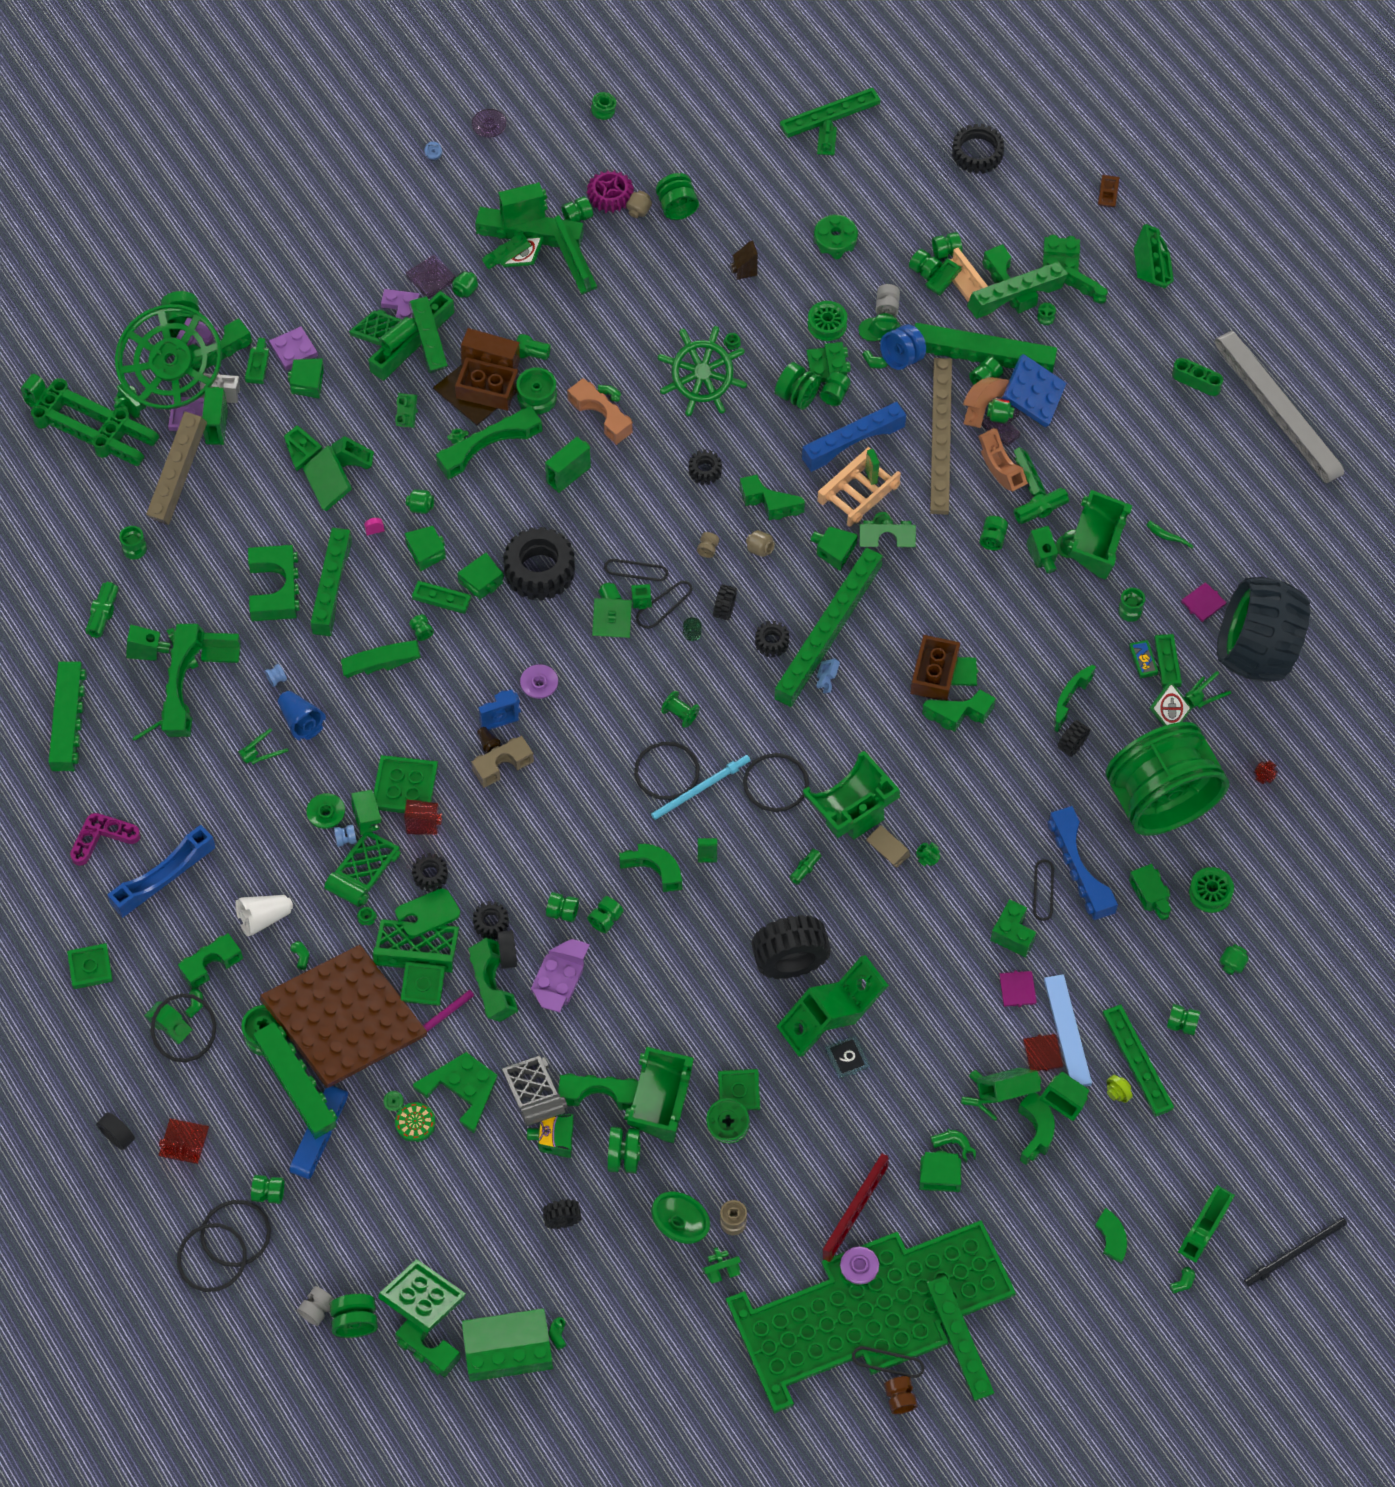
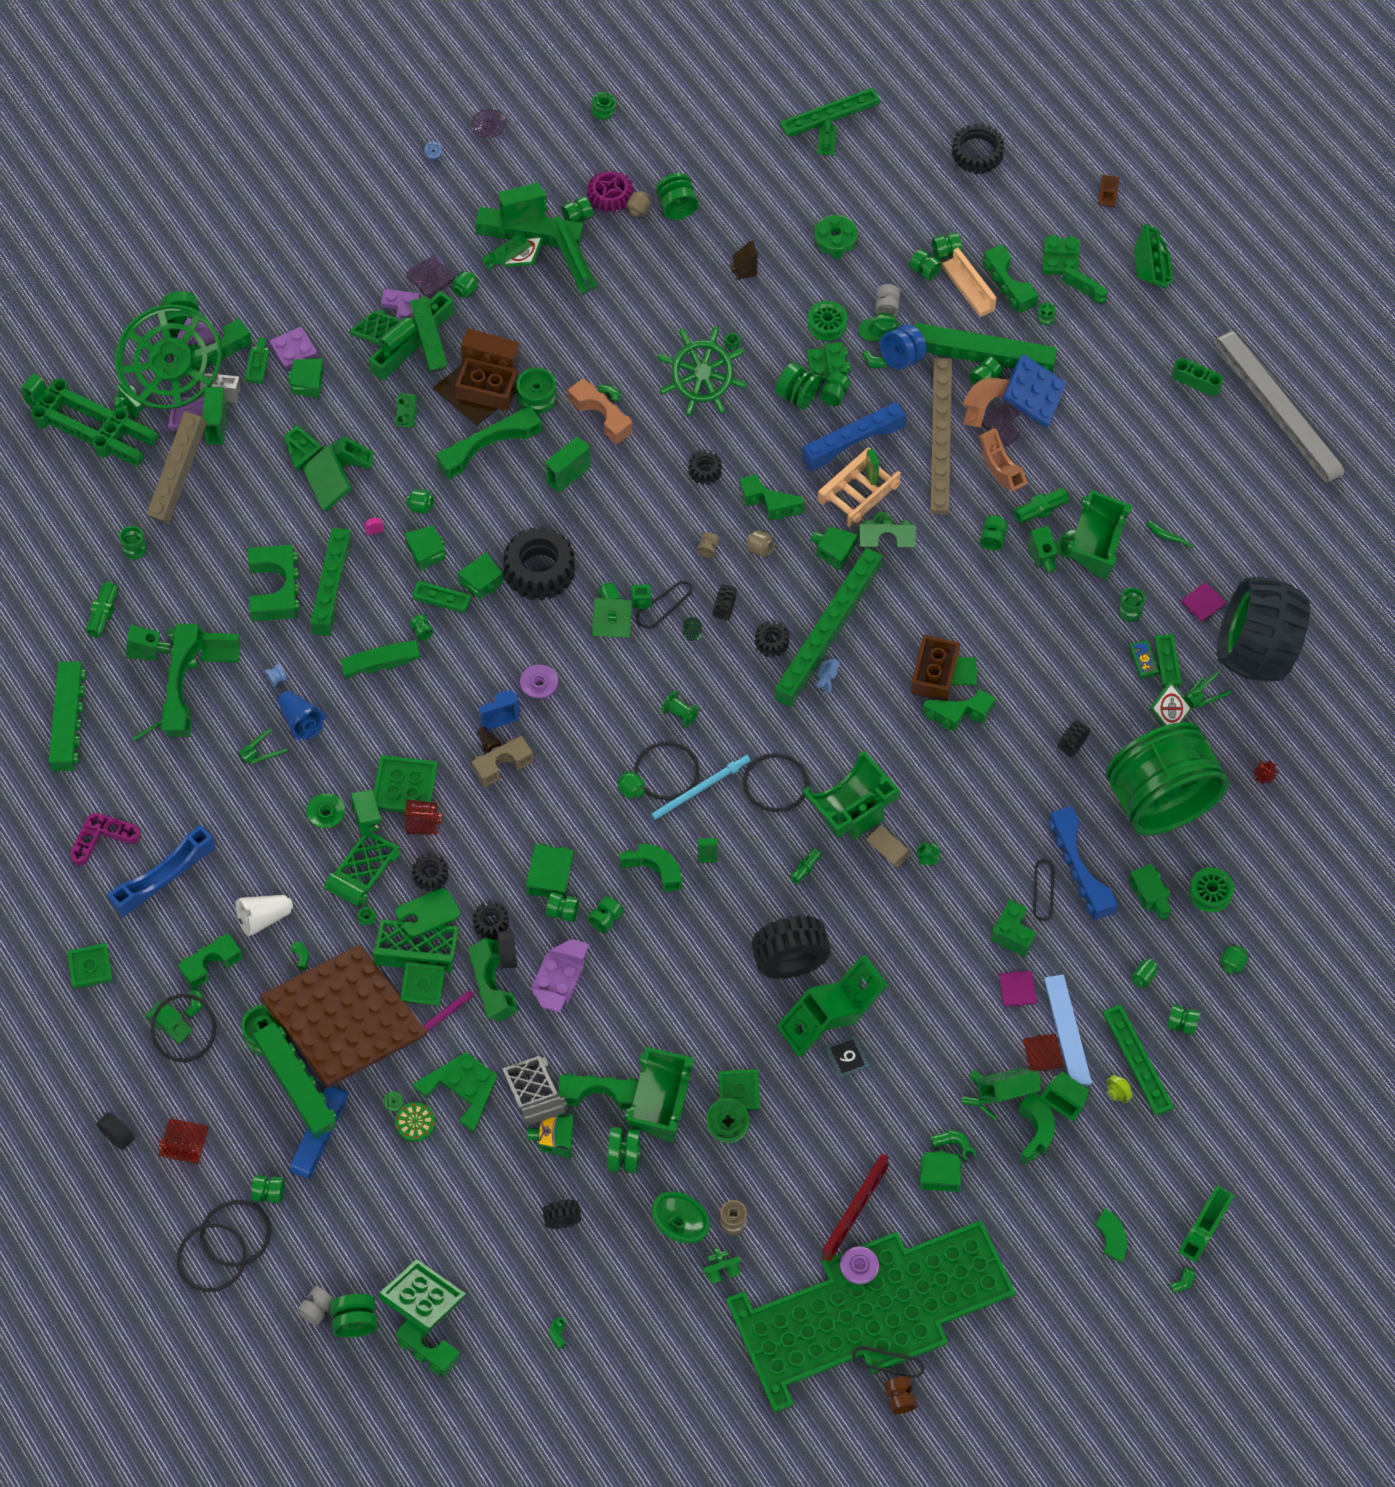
(340, 835): medium blue wheel -> none
(457, 435): green plate -> none
(507, 1345): green slope -> none
(533, 348): green piece -> none
(549, 870): none -> green brick
(631, 785): none -> green head
(634, 576): black piece -> none
(943, 277): green tile -> none
(960, 1338): green plate -> none
(992, 297): green arch -> none
(1000, 410): green head -> none
(1024, 461): green plate -> none
(1082, 680): green slope -> none
(1144, 973): none -> green brick
(1264, 1271): black bar -> none

